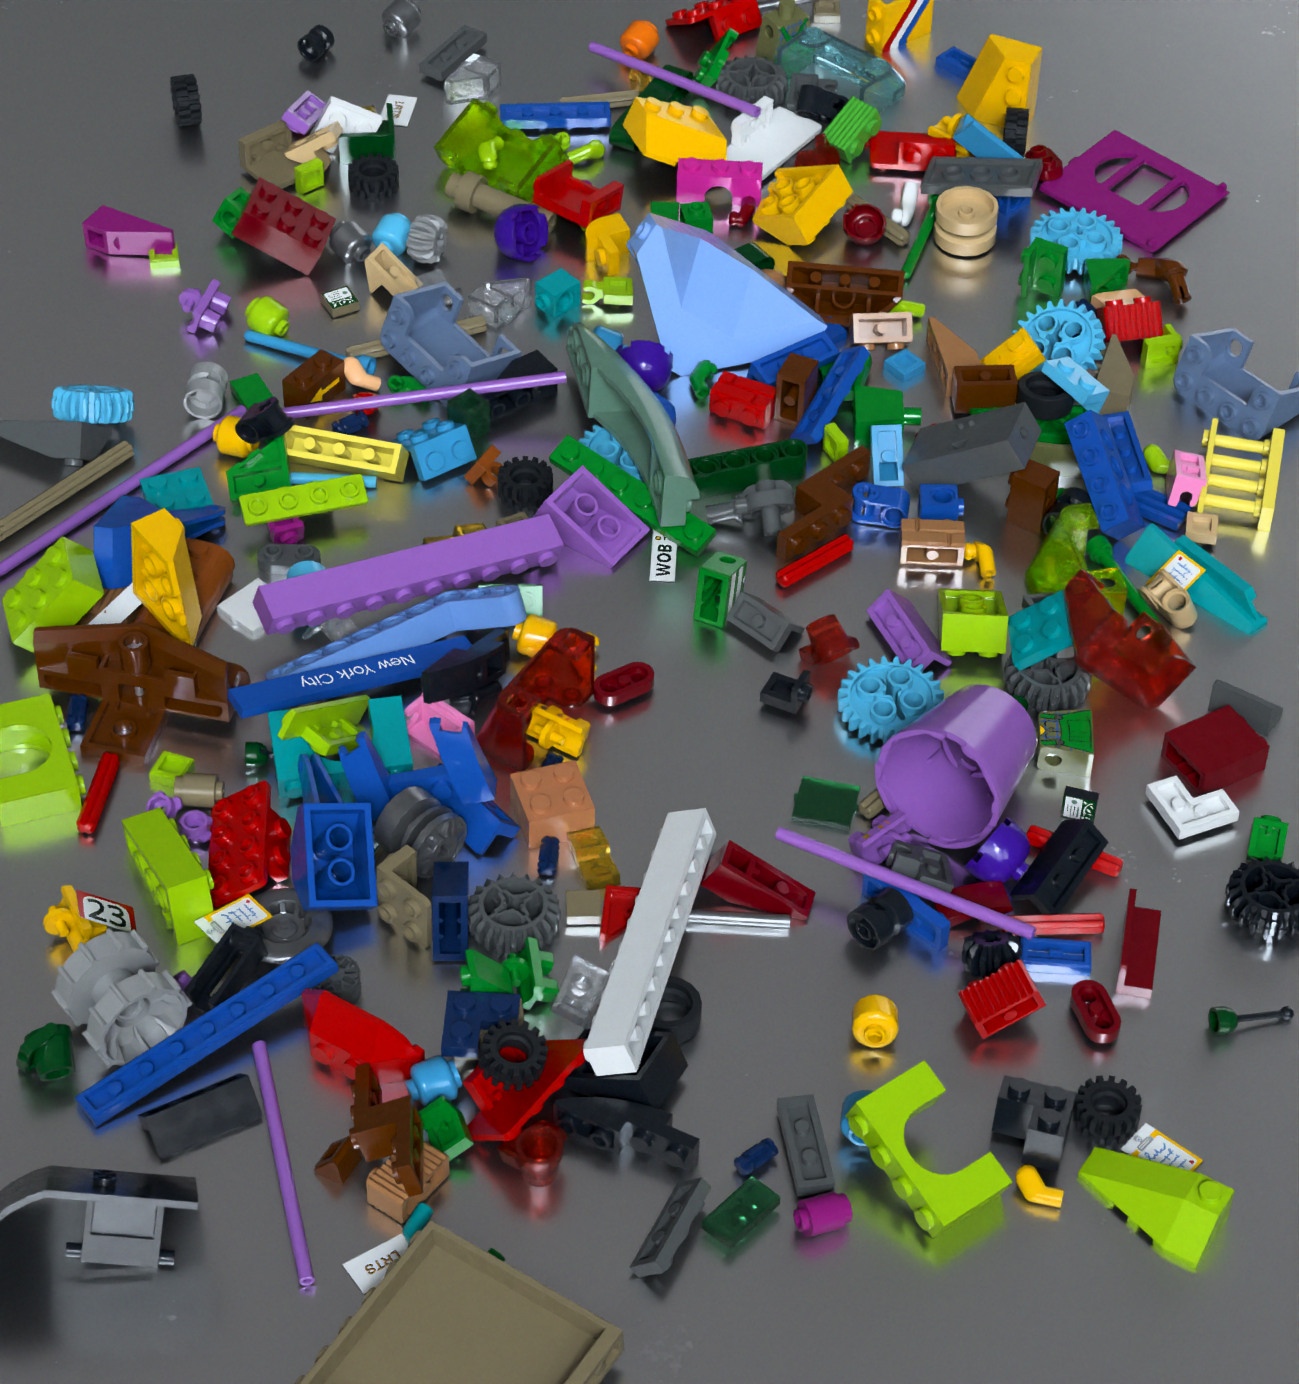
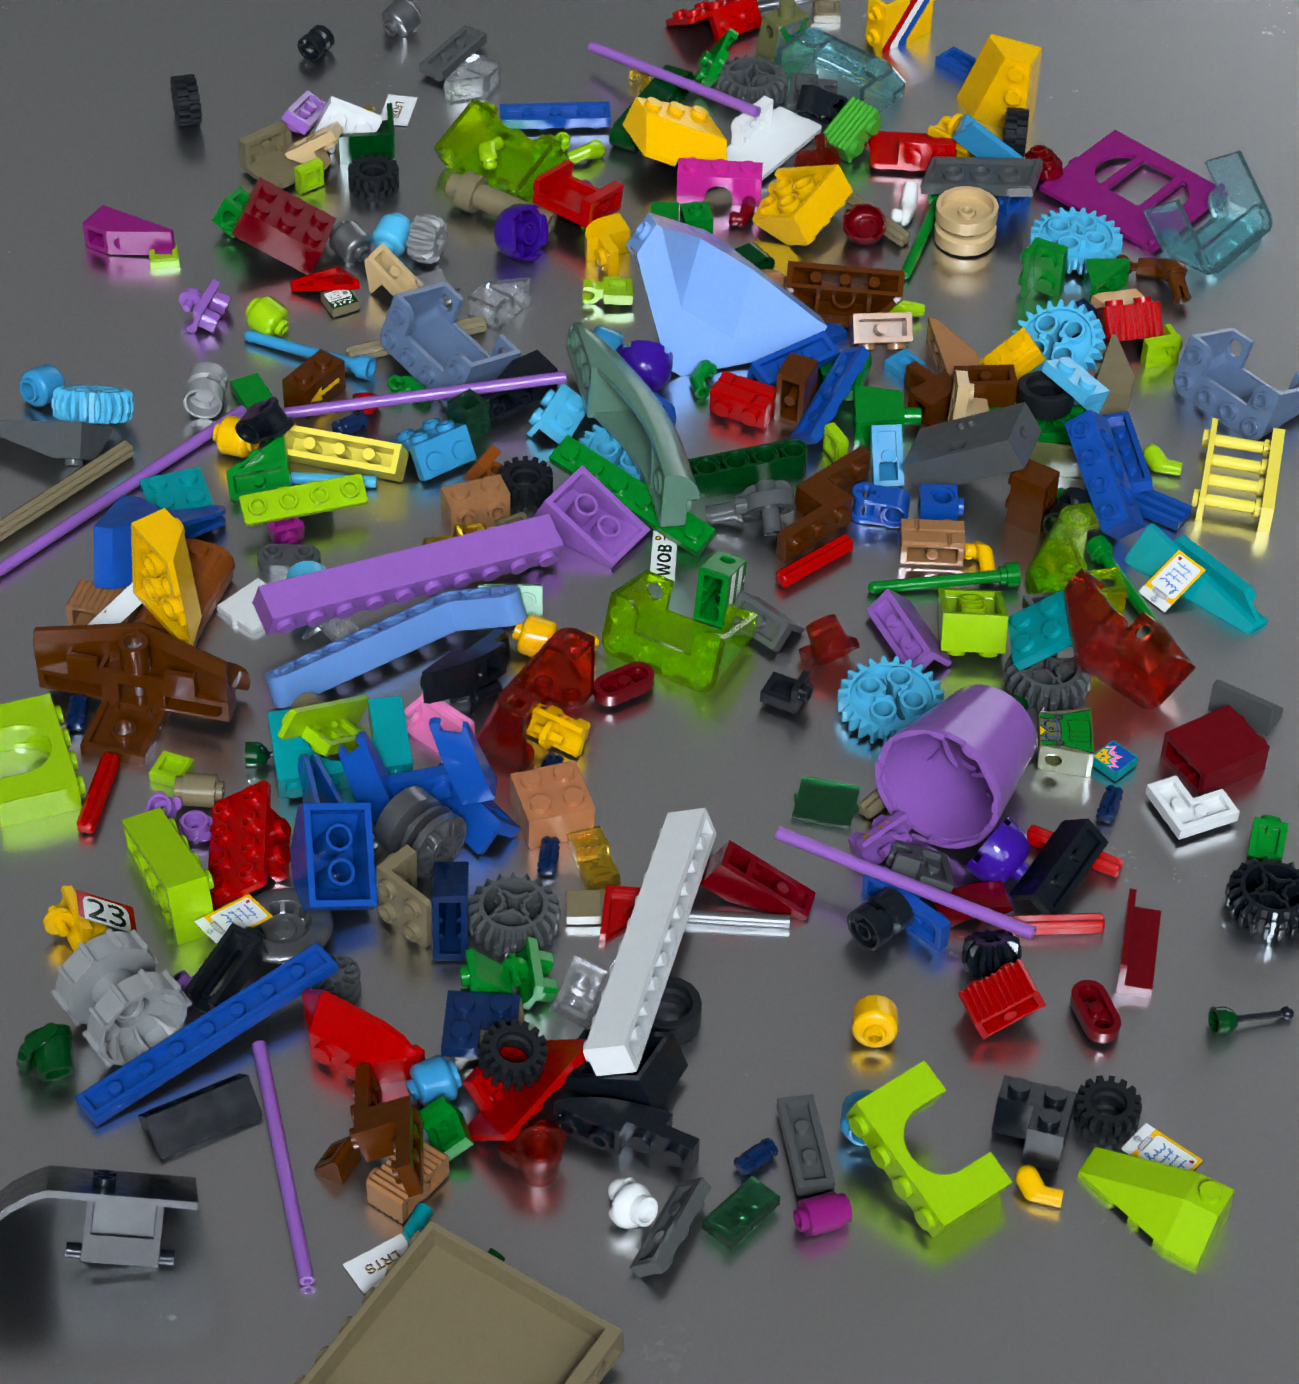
(39, 383): none -> dark azure head
(53, 592): lime brick -> none
(326, 280): none -> red tile
(340, 678): blue tile -> none
(357, 375): light nougat arm -> none
(475, 502): none -> medium nougat brick
(557, 293): teal brick -> none
(560, 414): none -> medium azure bracket
(616, 99): dark tan axle -> none
(631, 1204): none -> white animal
(639, 39): orange head -> none
(672, 644): none -> clear neon green windscreen
(928, 392): none -> reddish brown brick
(962, 398): none -> tan slope
(1006, 575): none -> green piece
(1055, 961): blue tile -> none
(1079, 804): tile -> none
(1109, 804): none -> dark blue piece
(1114, 760): none -> tile
(1166, 596): tan piece -> none
(1185, 474): bright pink hinge -> none
(1201, 527): tan plate -> none
(1236, 224): none -> clear light blue windscreen

